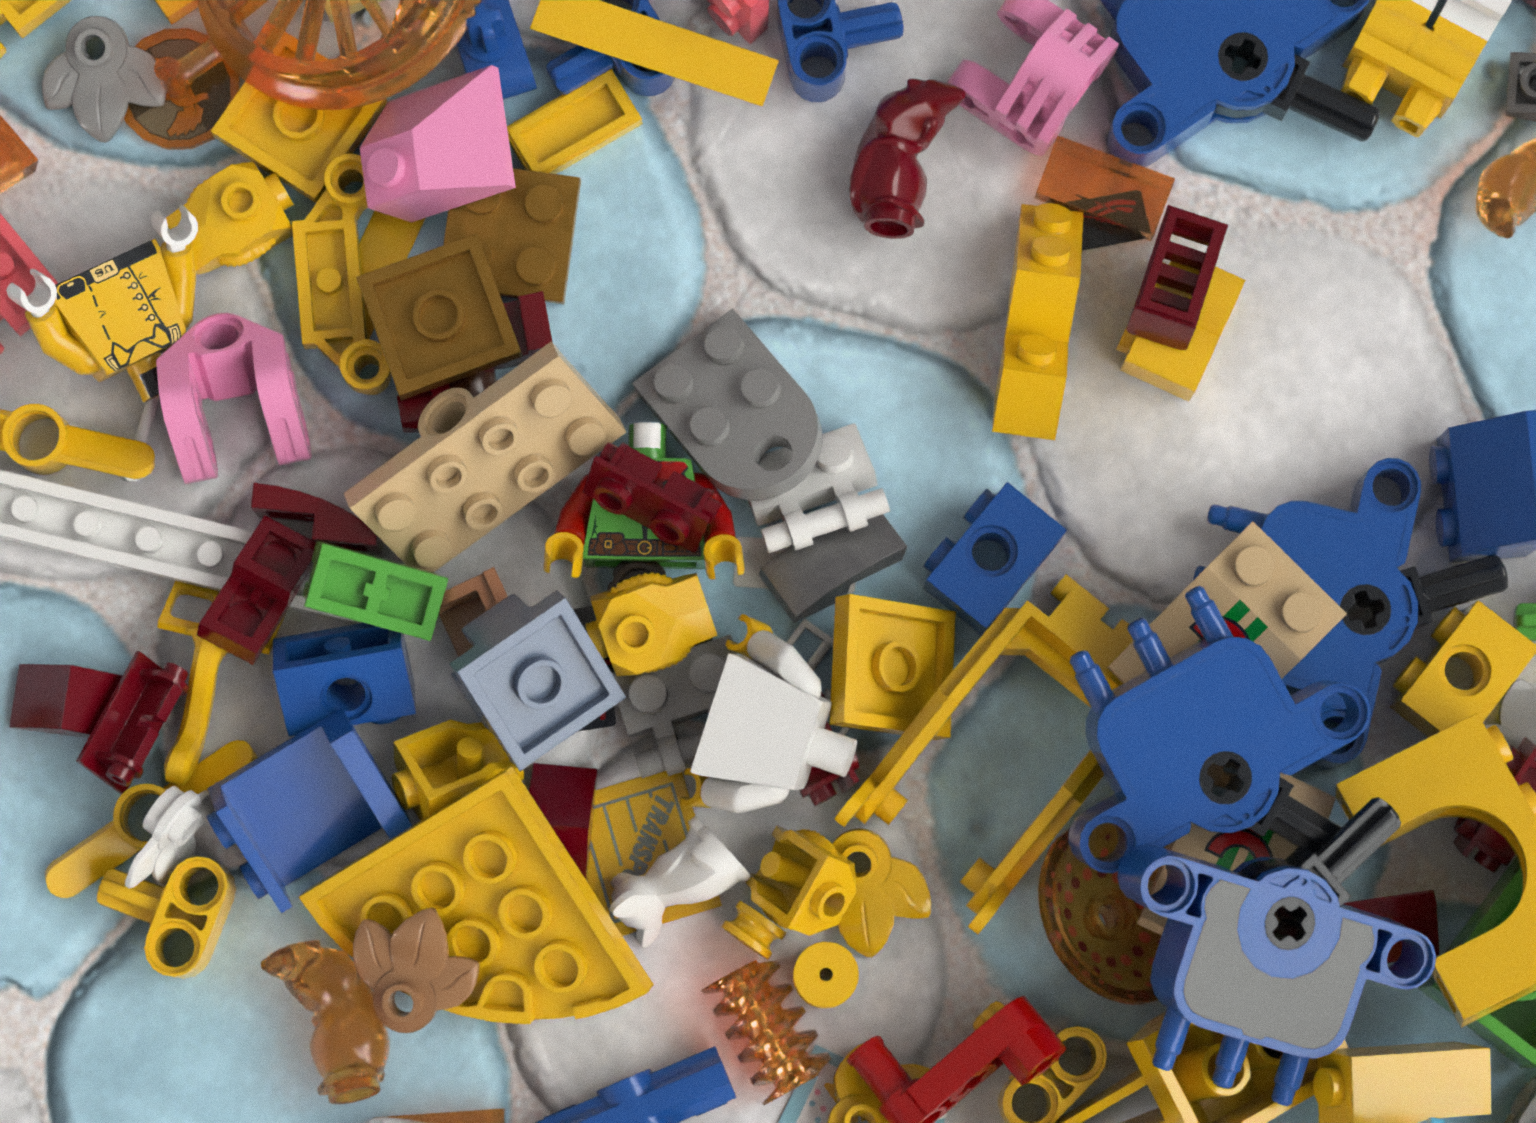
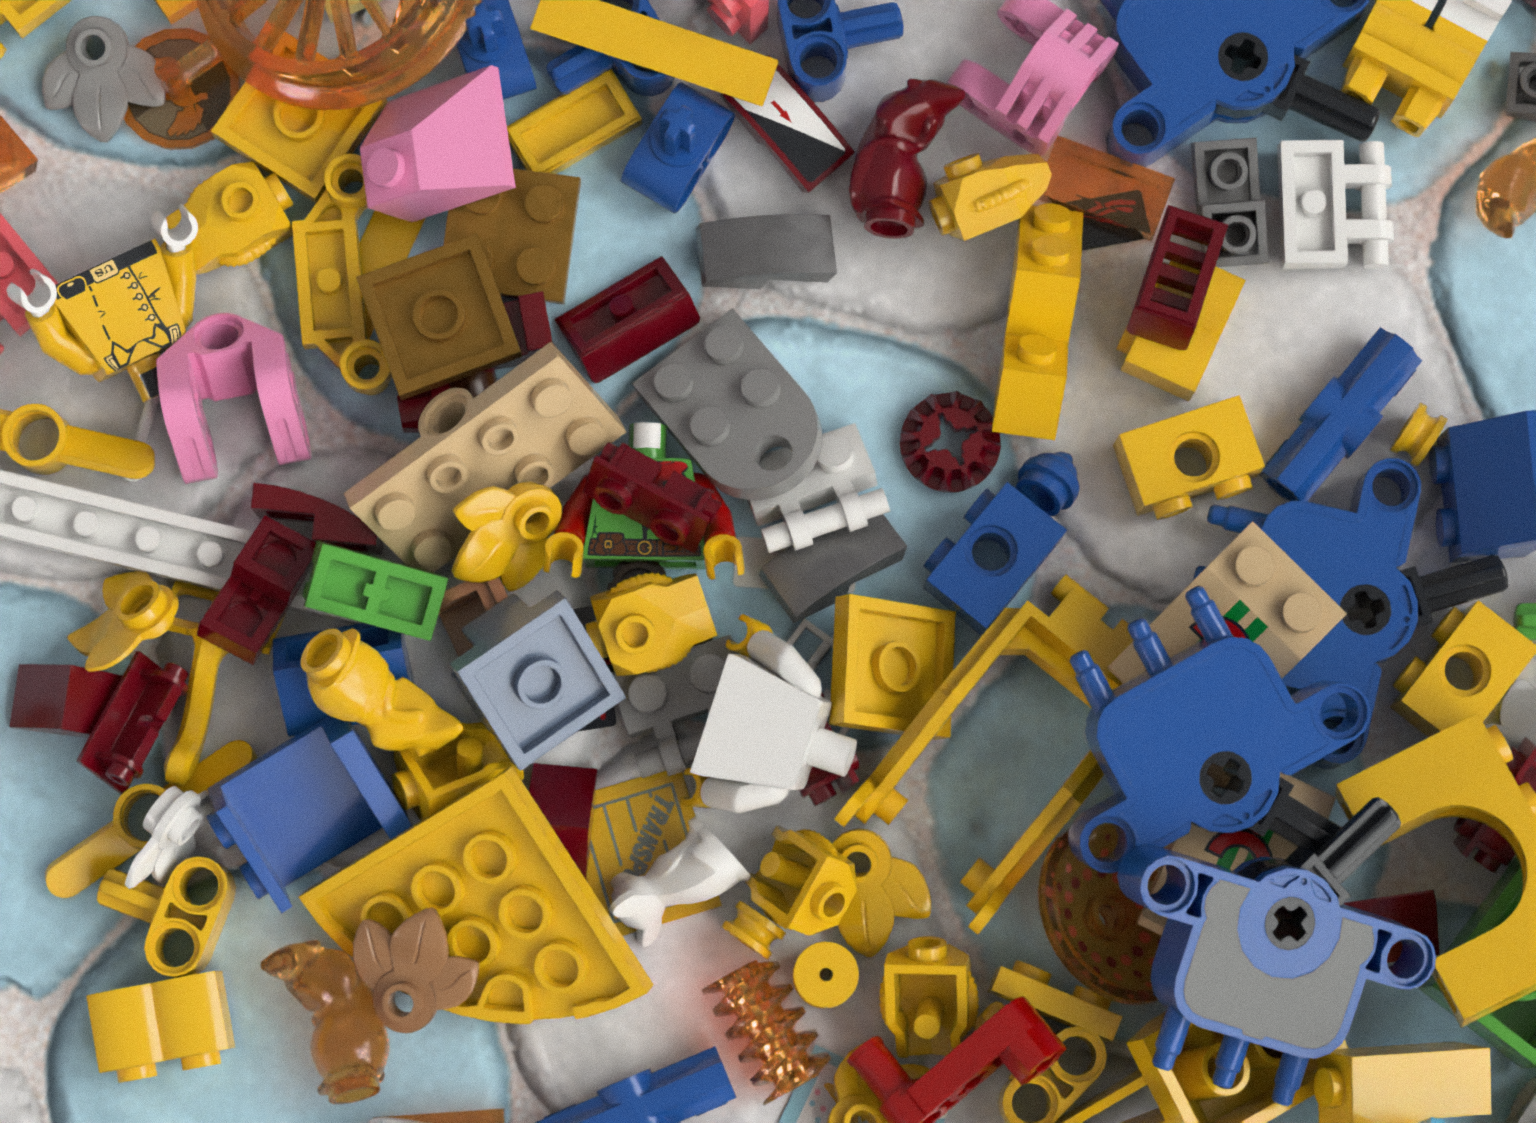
(135, 612): none -> yellow plate
(161, 1023): none -> yellow brick
(356, 686): none -> yellow animal
(502, 534): none -> yellow plate
(628, 320): none -> dark red slope
(677, 147): none -> blue beam
(765, 248): none -> flat silver slope
(793, 131): none -> slope
(928, 996): none -> yellow hand
(938, 468): none -> dark red gear
(987, 193): none -> yellow hand
(1049, 481): none -> blue plate
(1080, 1009): none -> yellow plate
(1216, 431): none -> yellow brick
(1230, 193): none -> flat silver slope
(1314, 204): none -> white plate
(1341, 417): none -> blue piece
(1418, 434): none -> yellow bush

